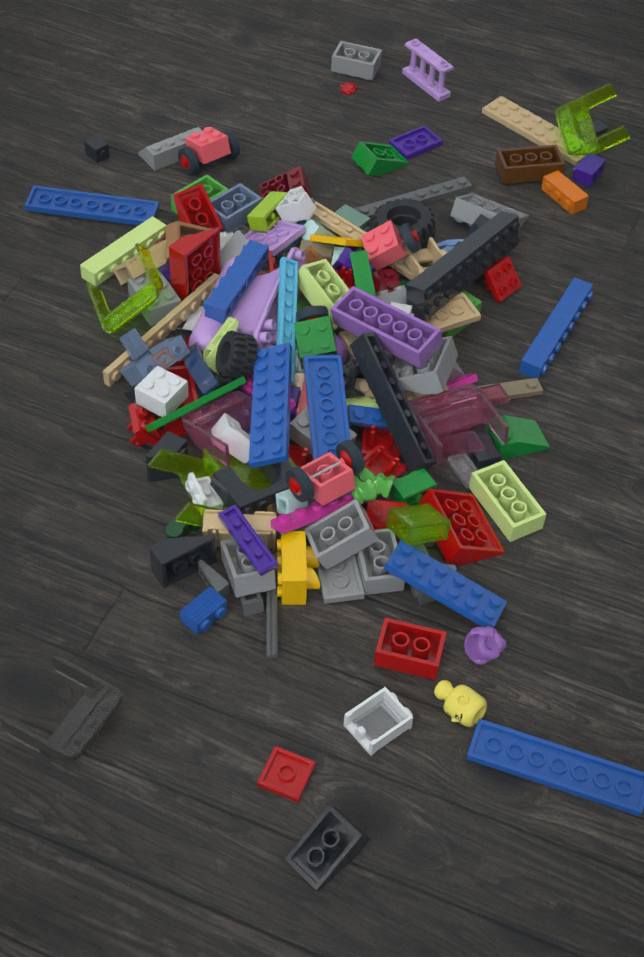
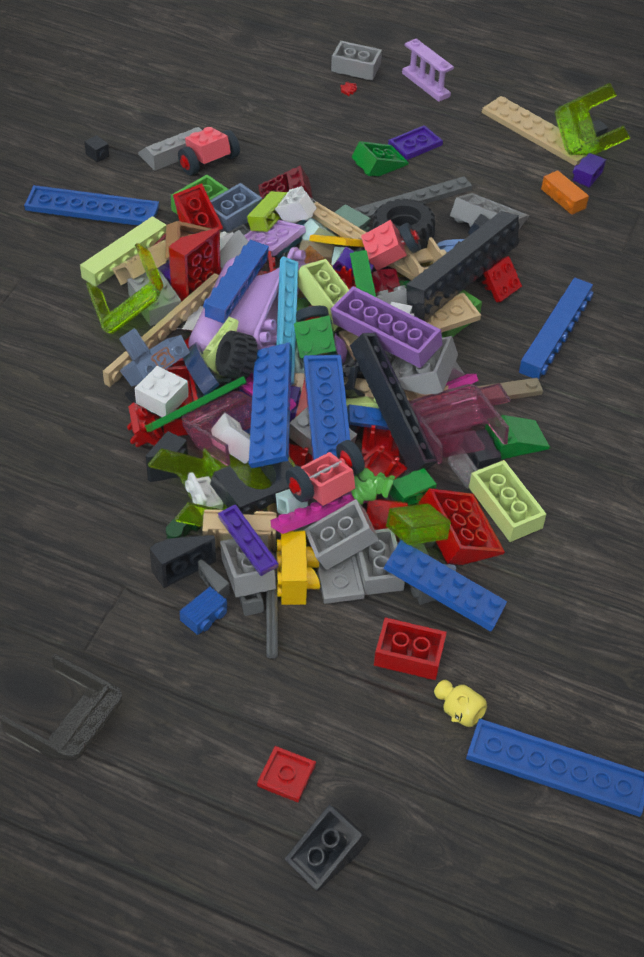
(378, 720): white window -> none
(484, 644): medium lavender hair -> none
(528, 163): reddish brown brick -> none

